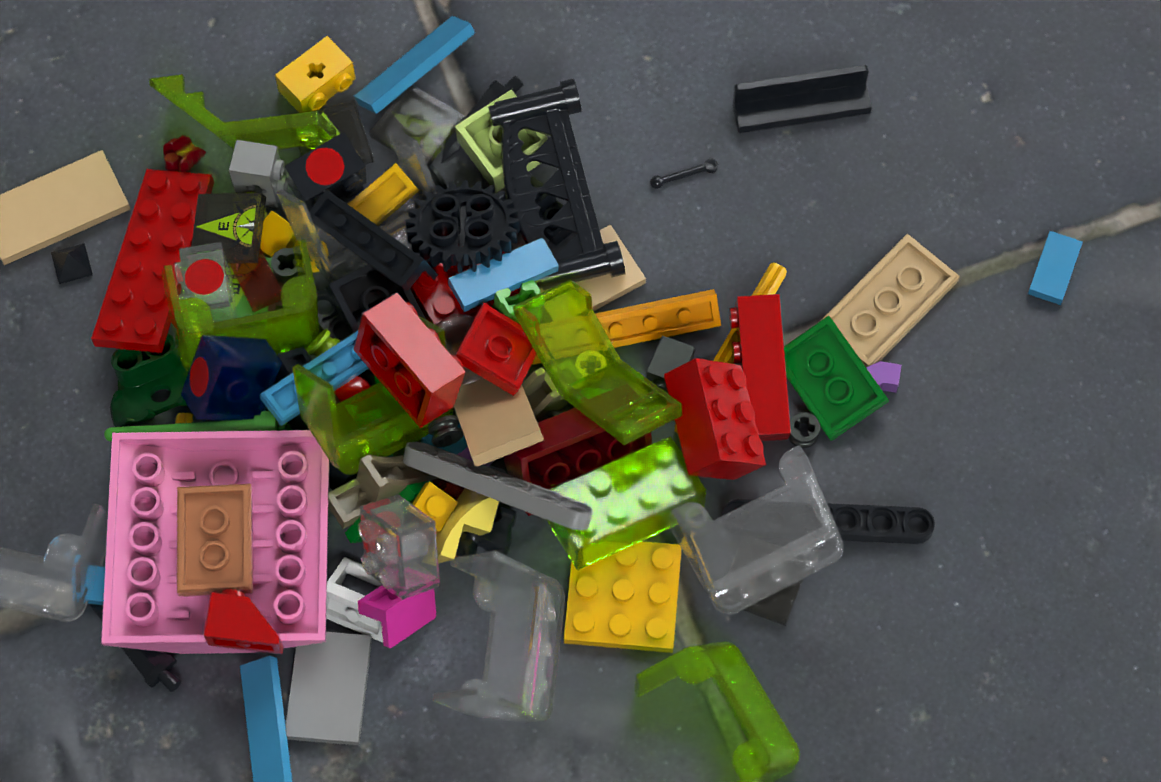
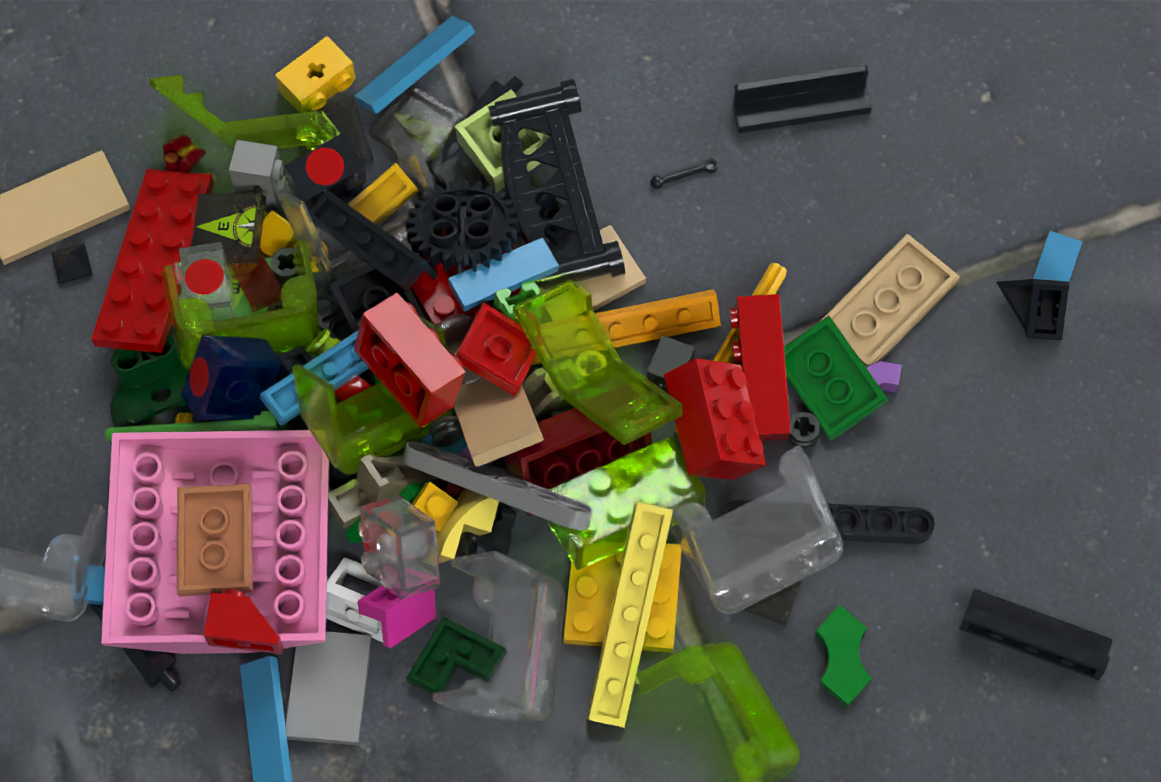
(450, 649): none -> dark green tile
(629, 614): none -> light yellow plate
(841, 639): none -> green tile
(1037, 634): none -> black panel
(1038, 305): none -> black slope

